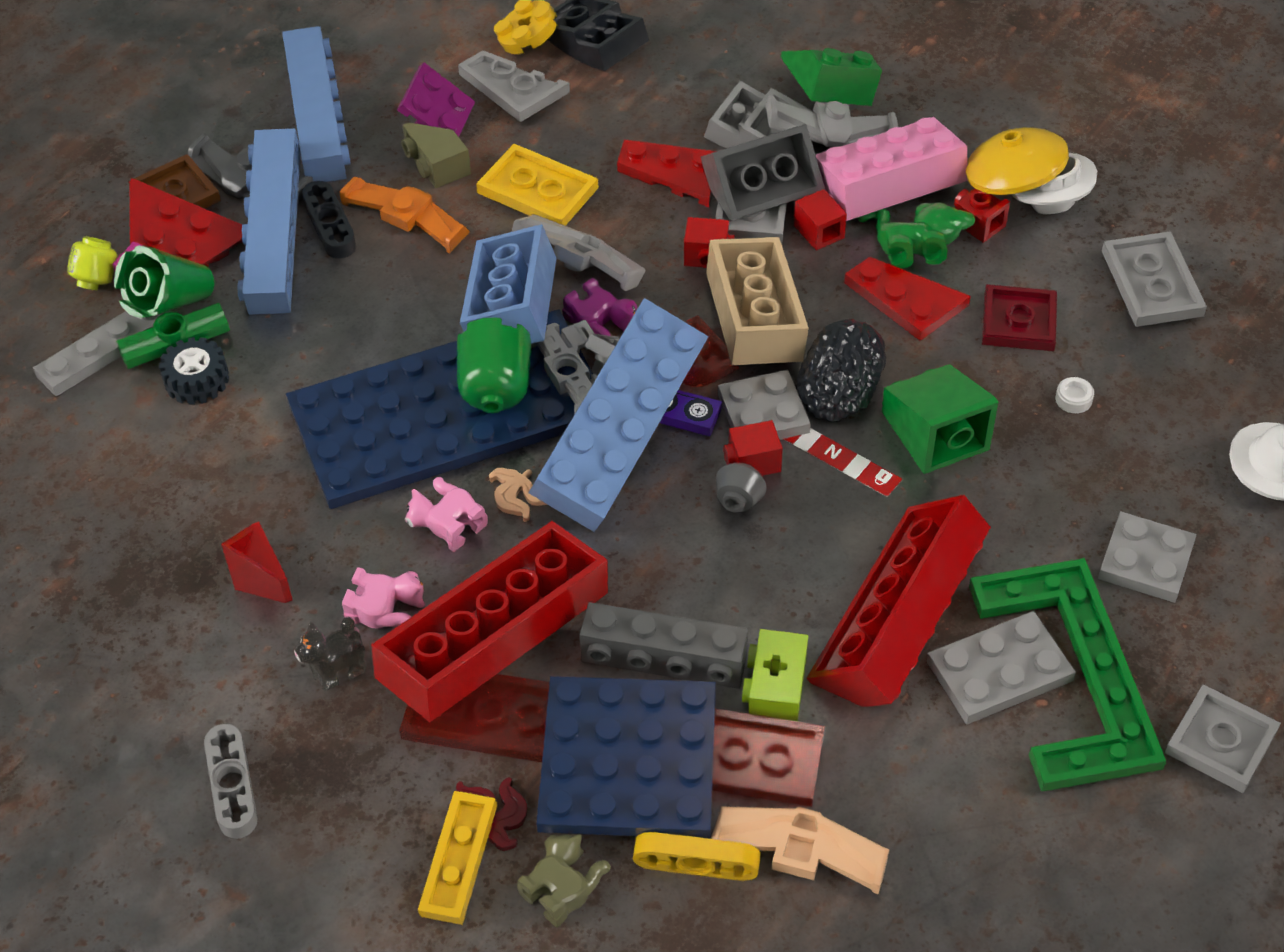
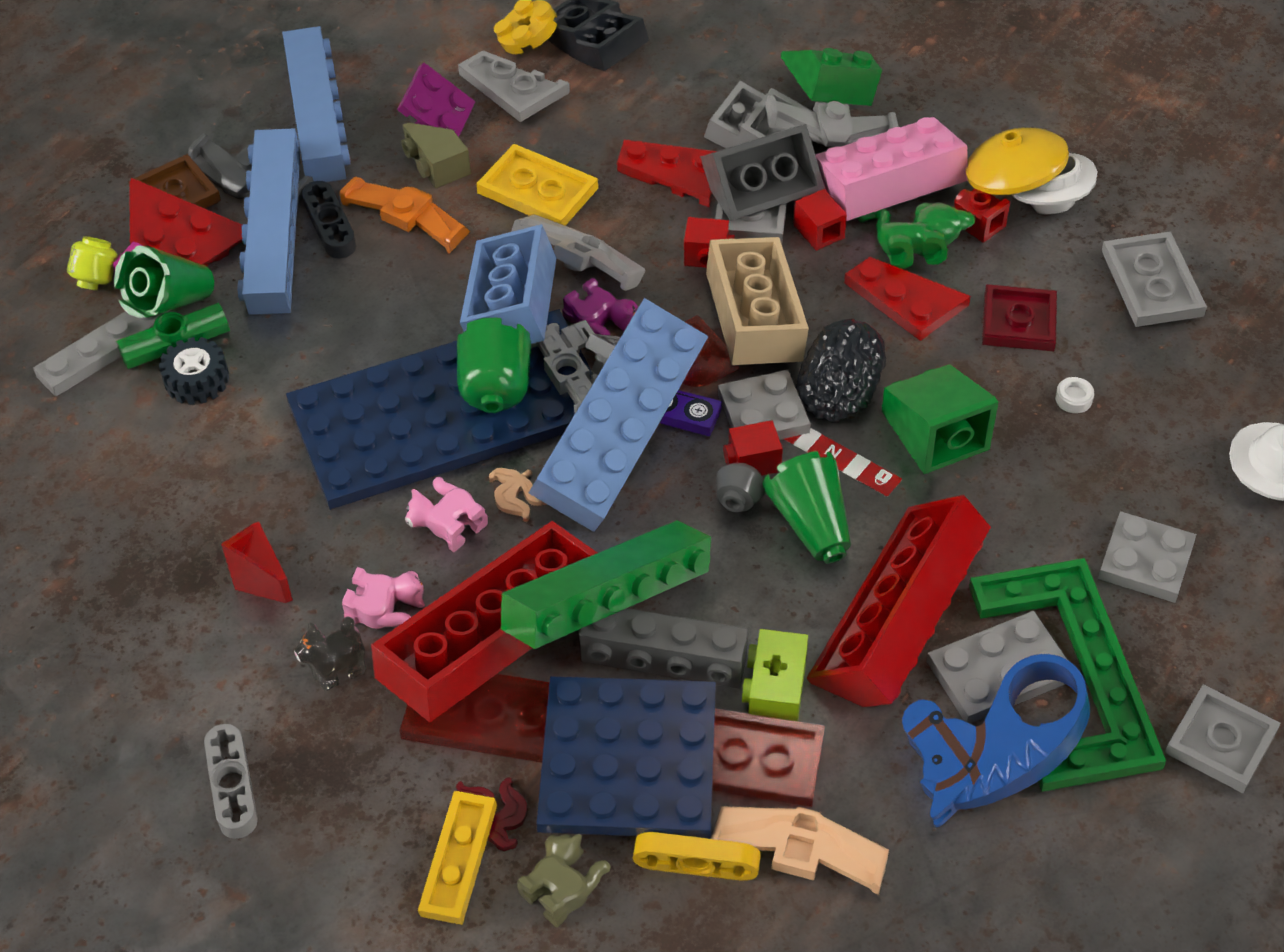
(604, 583): none -> green brick
(812, 503): none -> green cone
(1003, 755): none -> blue animal

